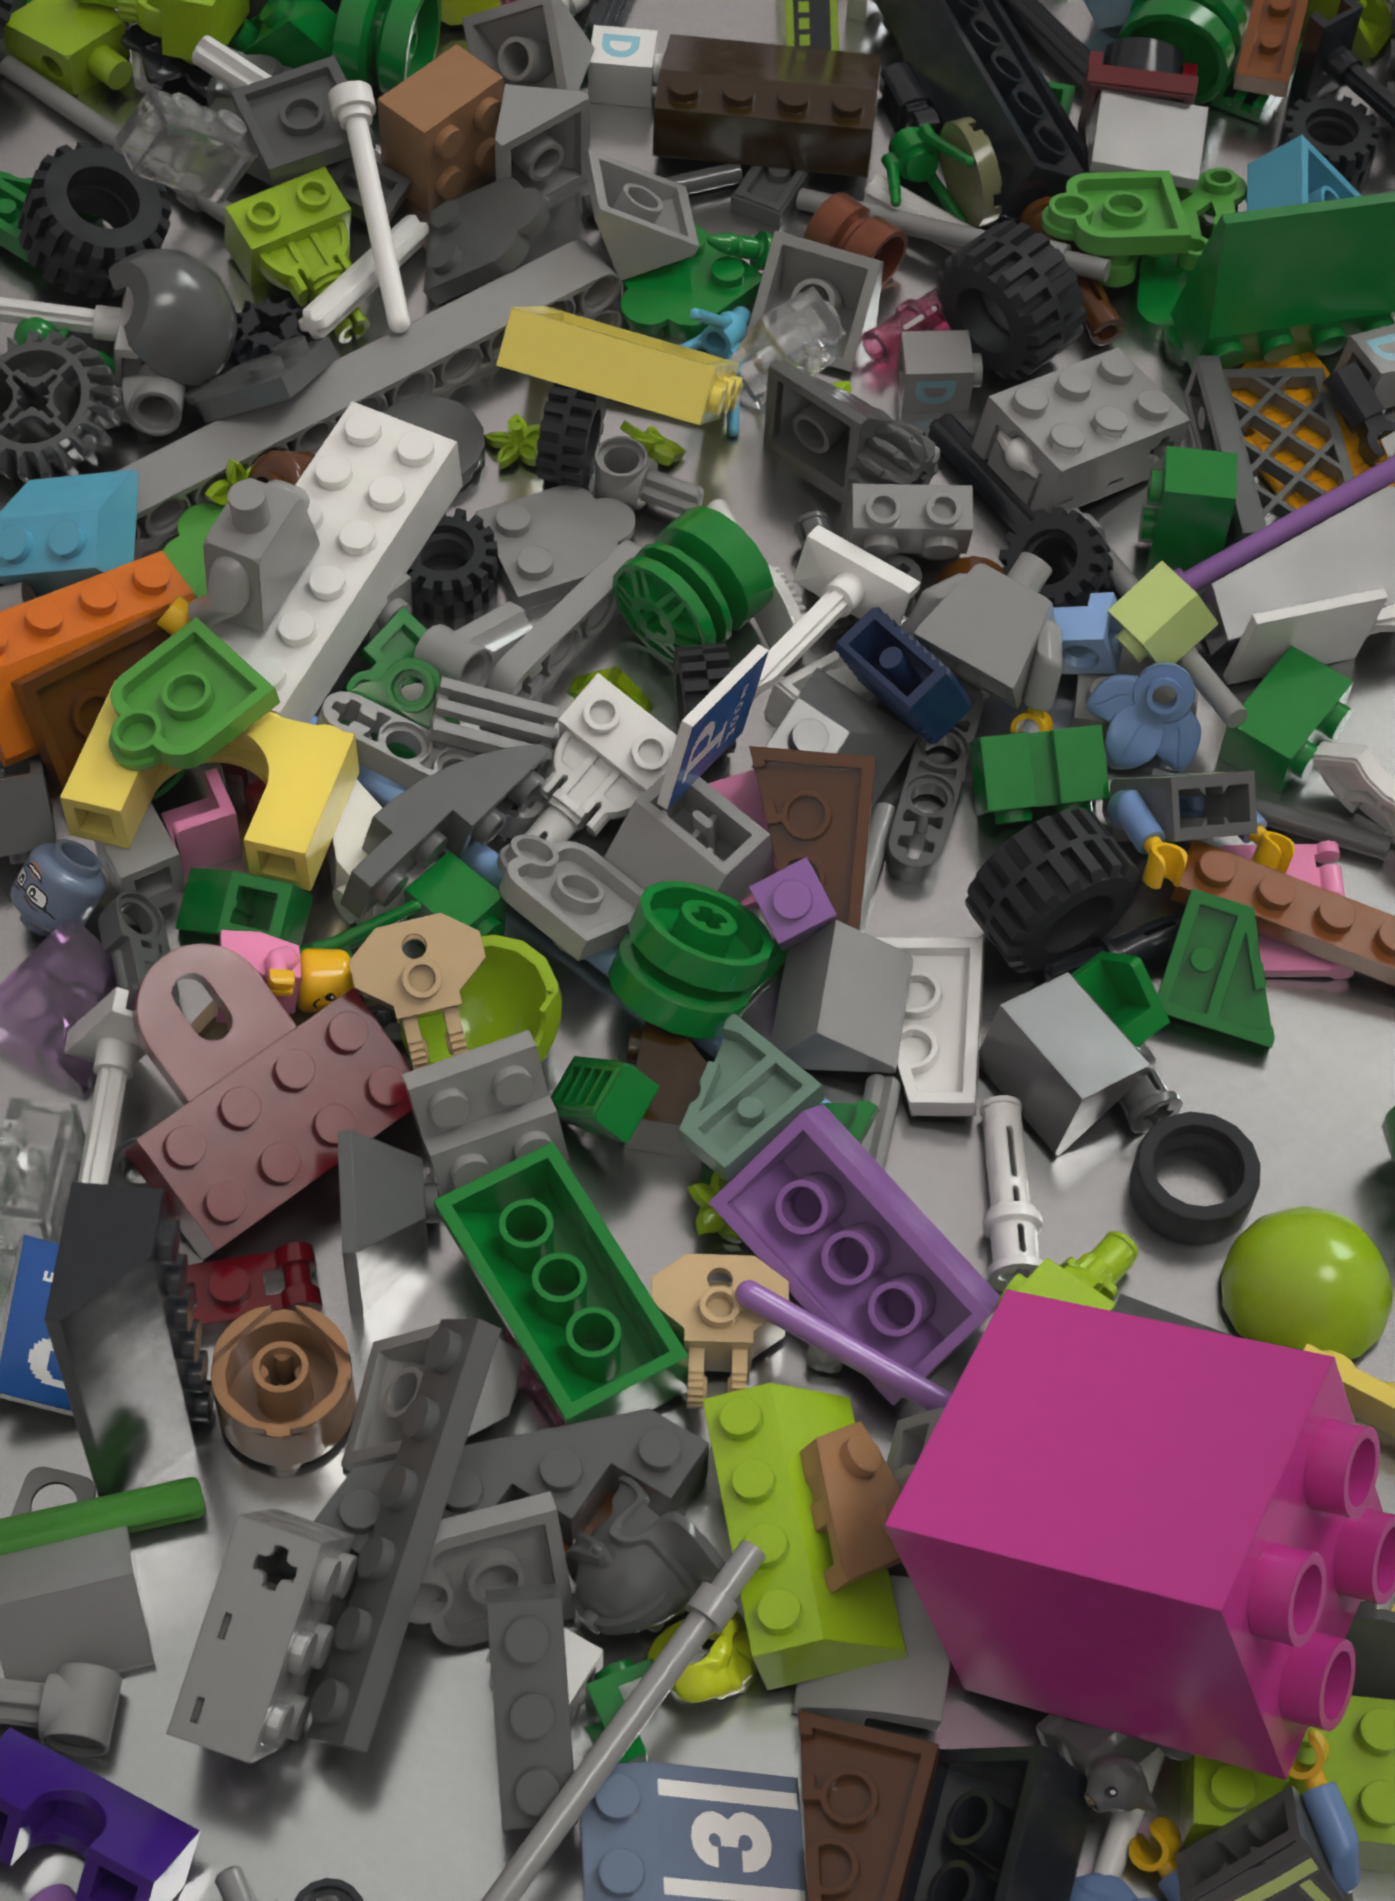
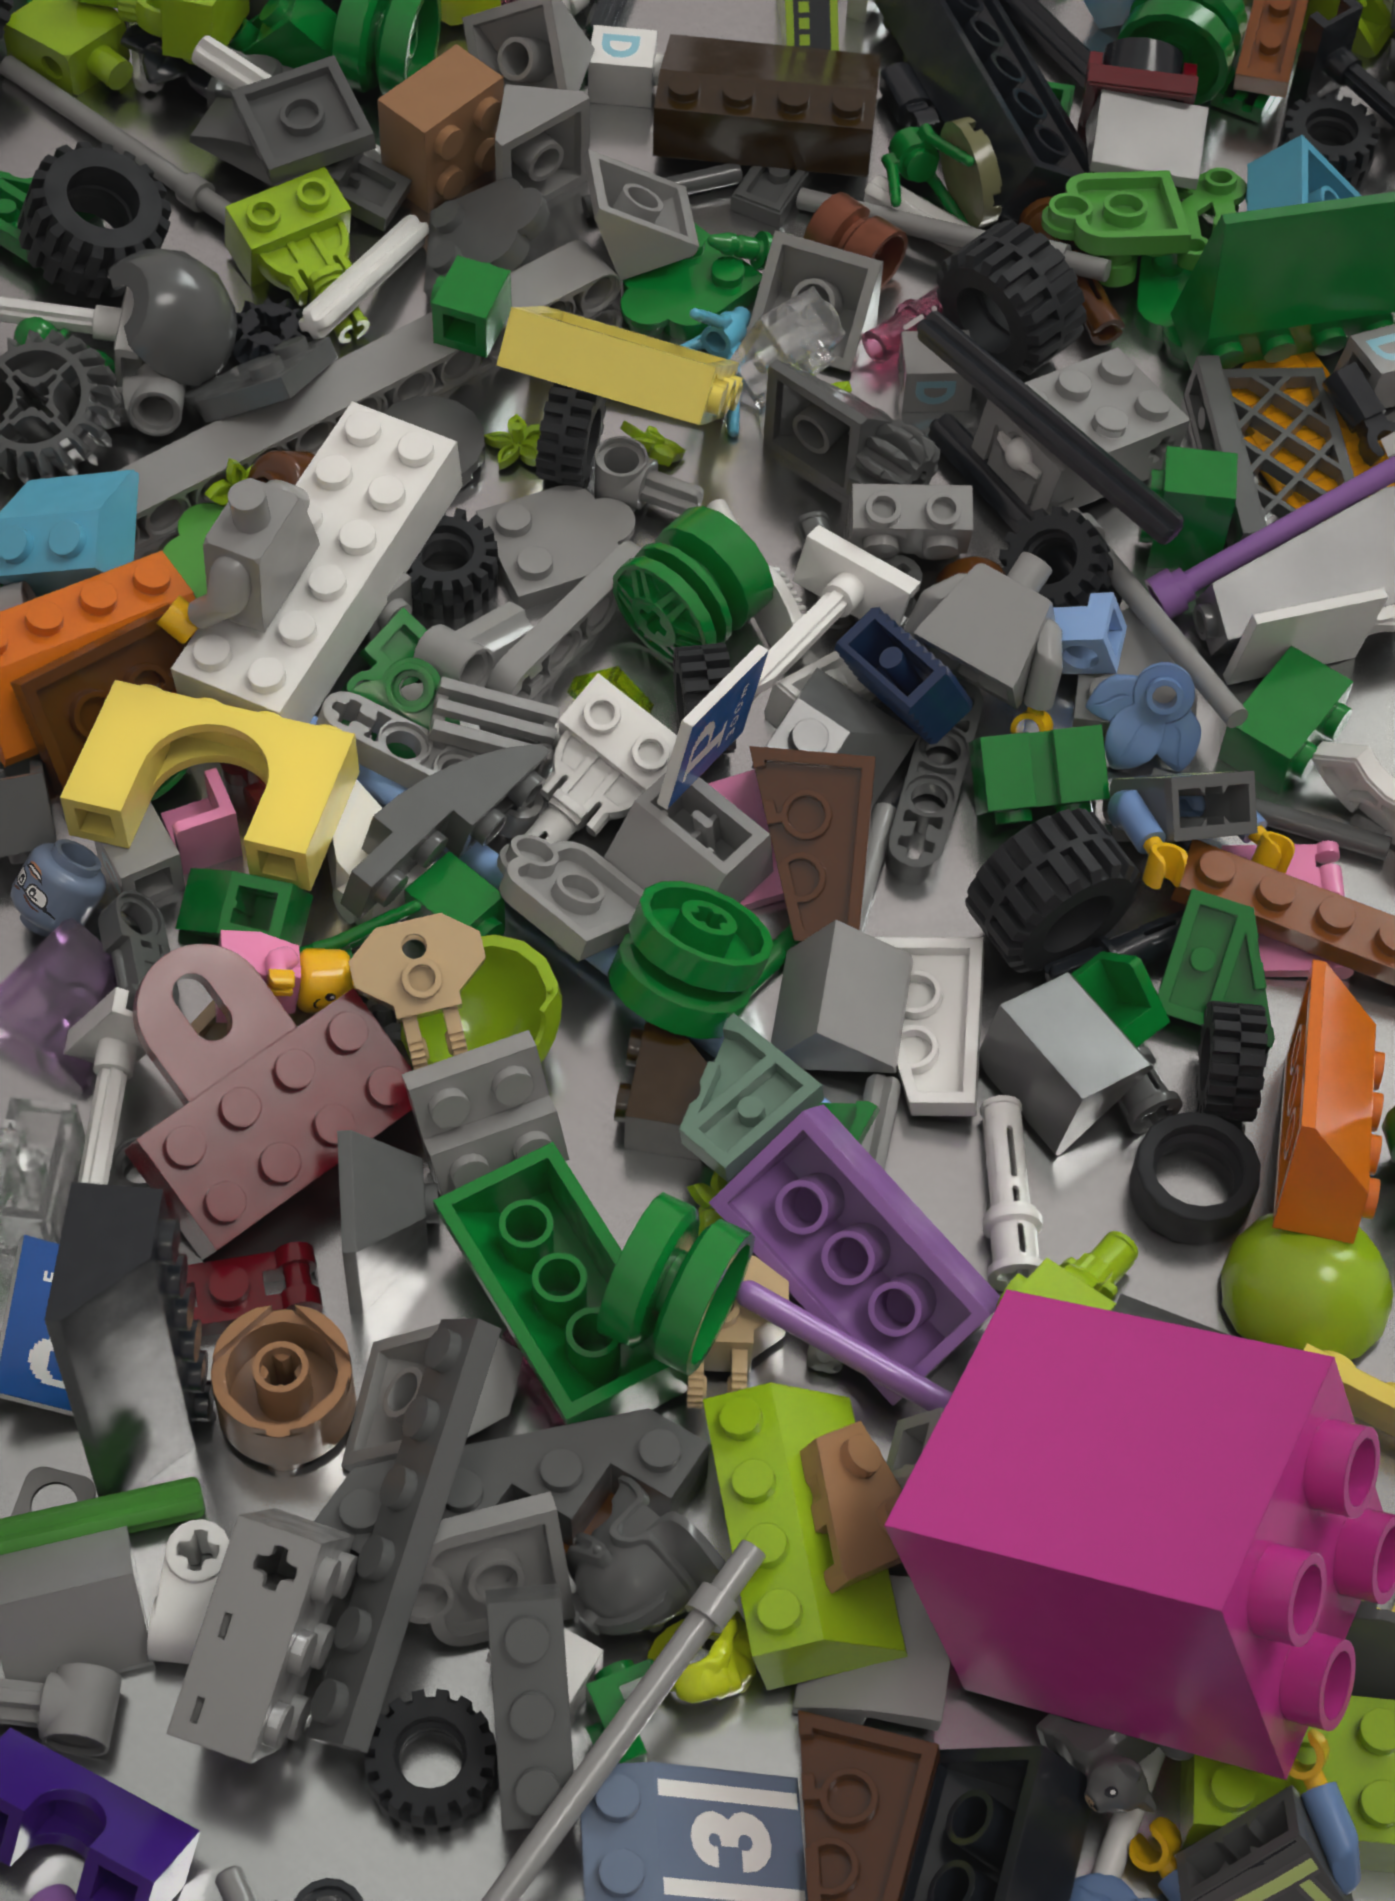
(184, 1592): none -> white piece
(185, 701): bright green plate -> none
(186, 145): clear brick -> none
(353, 108): white piece -> none
(438, 1805): none -> black tyre
(470, 306): none -> green brick
(603, 1096): green slope -> none
(675, 1283): none -> green wheel
(794, 903): medium lavender brick -> none
(1050, 428): none -> black axle
(1161, 617): yellowish green brick -> none
(1231, 1060): none -> black tyre
(1329, 1114): none -> orange slope

